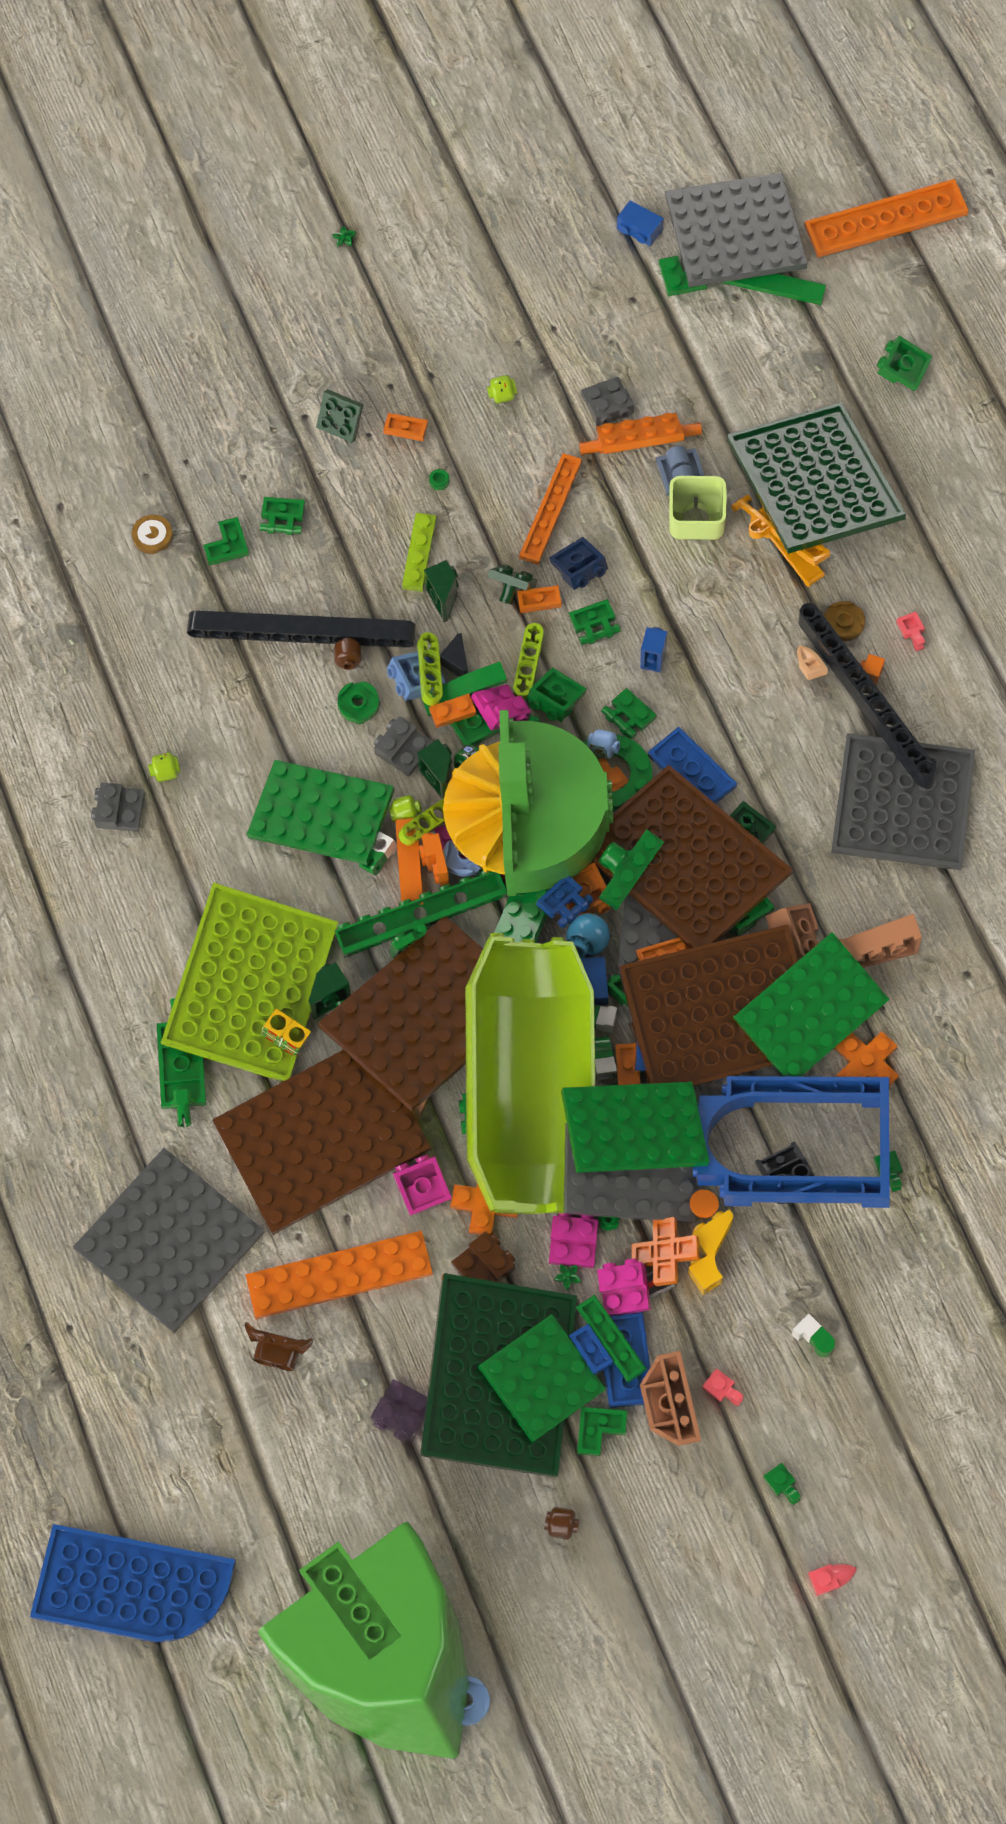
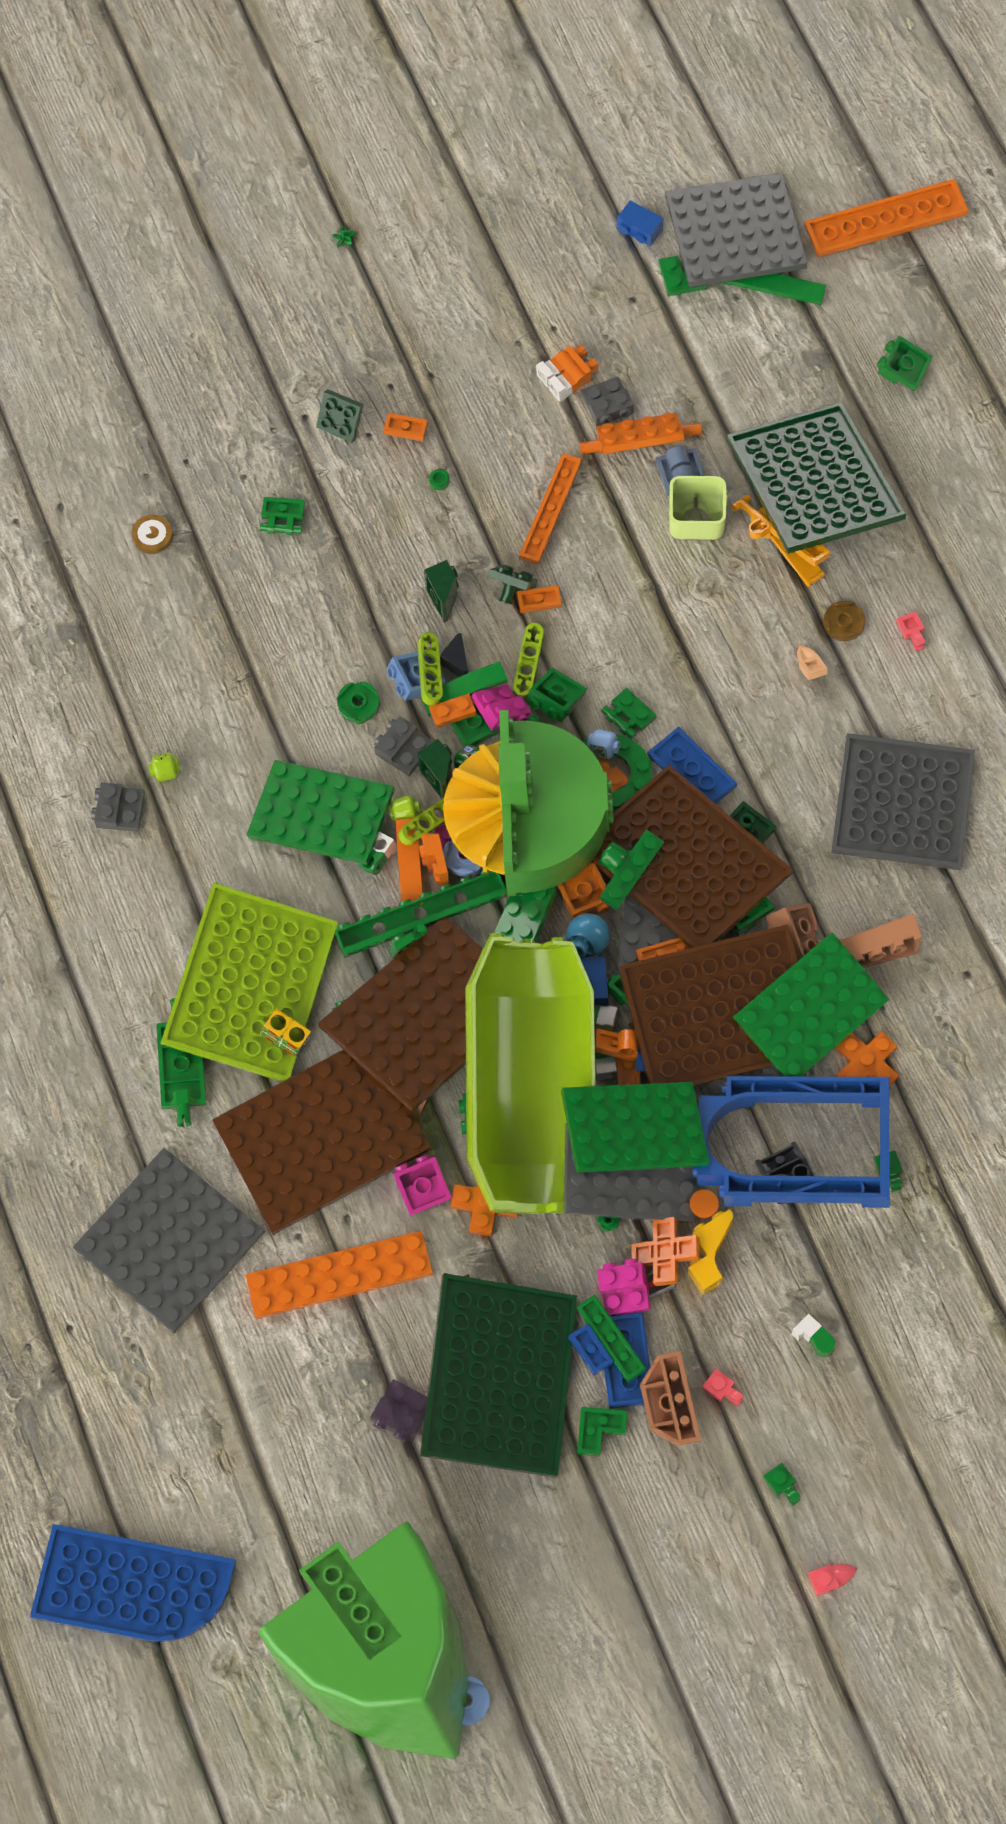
(230, 547): green plate -> none
(275, 1349): reddish brown piece -> none
(300, 628): black beam -> none
(328, 988): dark green slope -> none
(347, 653): reddish brown head -> none
(419, 552): lime plate -> none
(485, 1259): reddish brown plate -> none
(502, 389): lime head -> none
(541, 1378): green plate -> none
(559, 896): blue plate -> none
(561, 1523): reddish brown head -> none
(567, 371): none -> orange hips
(567, 1276): green plant -> none
(573, 1240): dark pink plate -> none
(579, 563): dark blue plate -> none
(593, 616): green plate -> none
(619, 1045): none -> orange plate
(653, 649): blue brick -> none
(870, 702): black beam -> none
(873, 667): orange plate -> none

